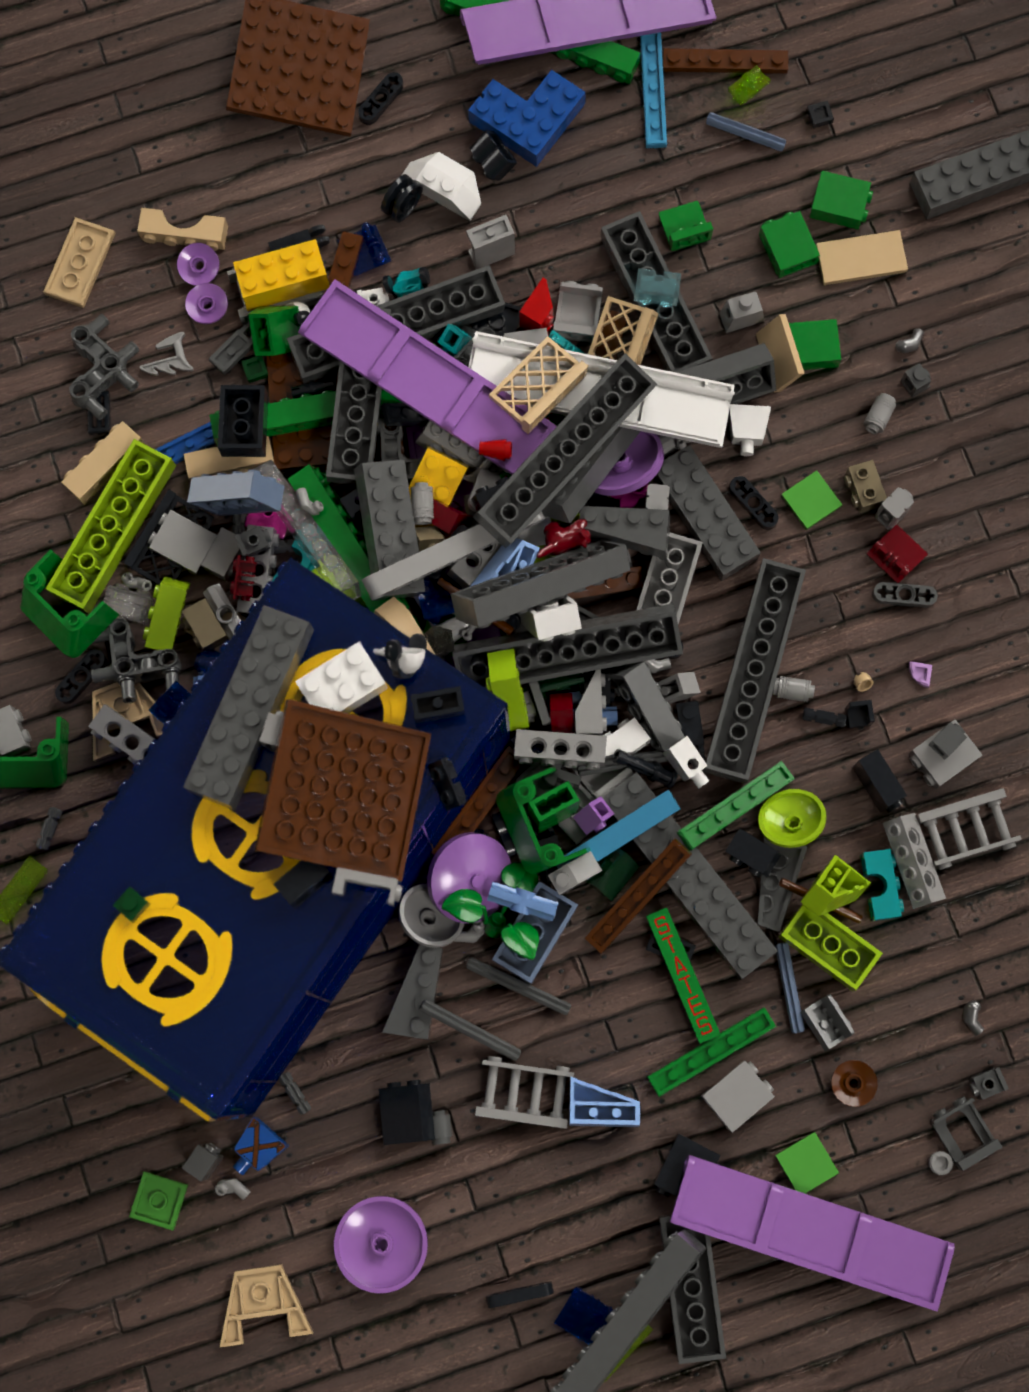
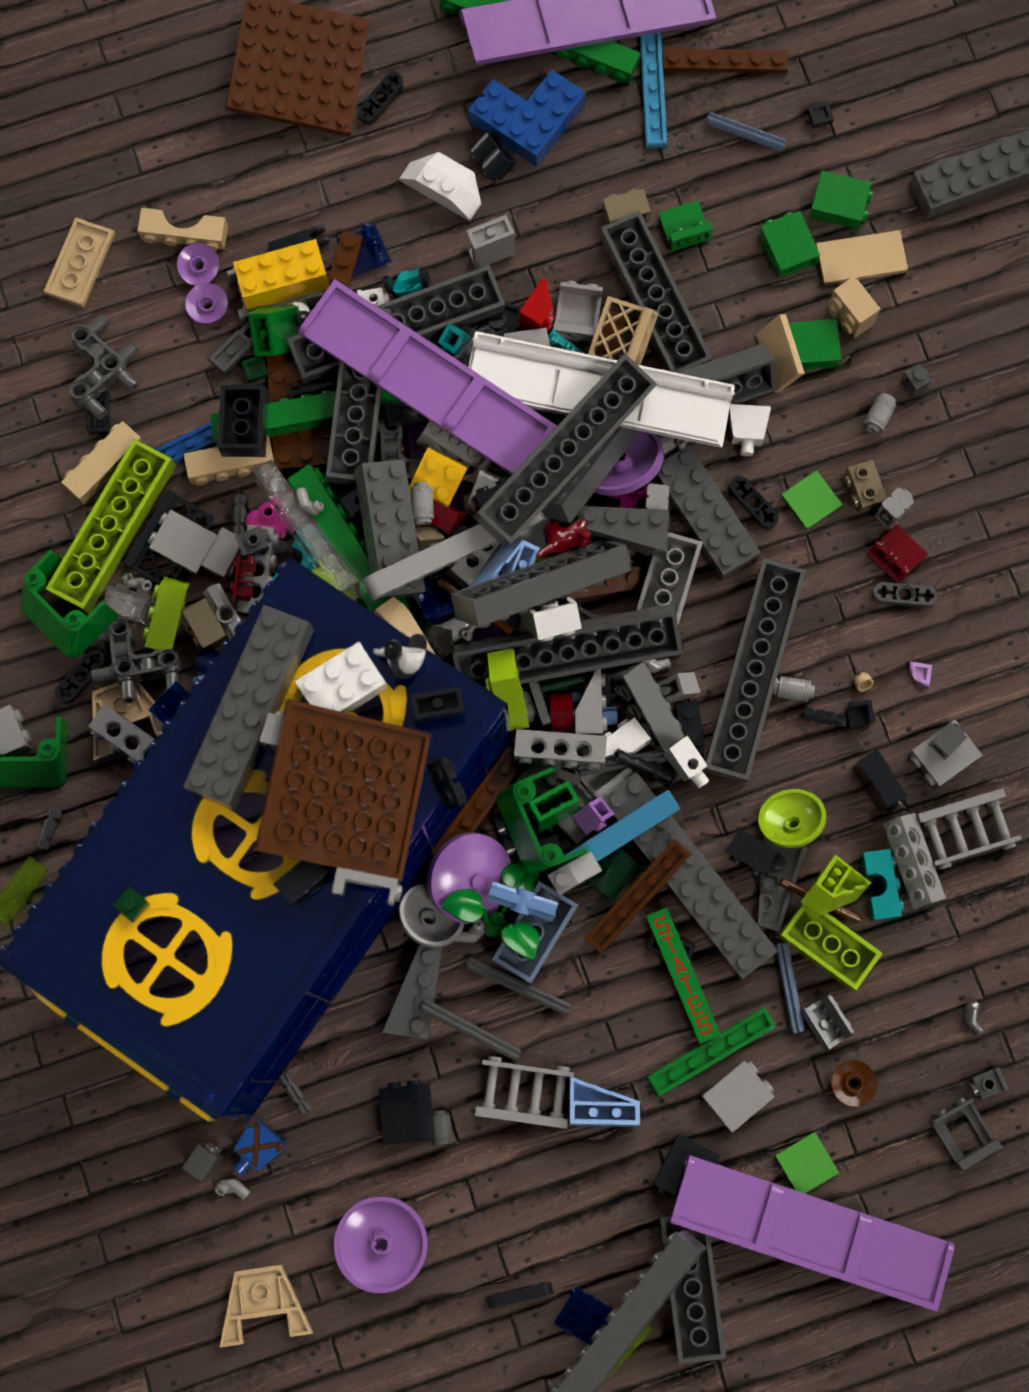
(158, 1200): bright green tile -> none
(178, 361): light grey piece -> none
(236, 493): sand blue brick -> none
(401, 198): black wheel -> none
(496, 449): red cone -> none
(555, 393): tan fence -> none
(620, 206): none -> dark tan brick
(657, 288): clear light blue brick -> none
(735, 806): green tile -> none
(743, 312): light grey torso -> none
(748, 85): clear neon green hips -> none
(853, 307): none -> tan brick
(910, 344): flat silver arm -> none
(940, 1163): light grey tile -> none

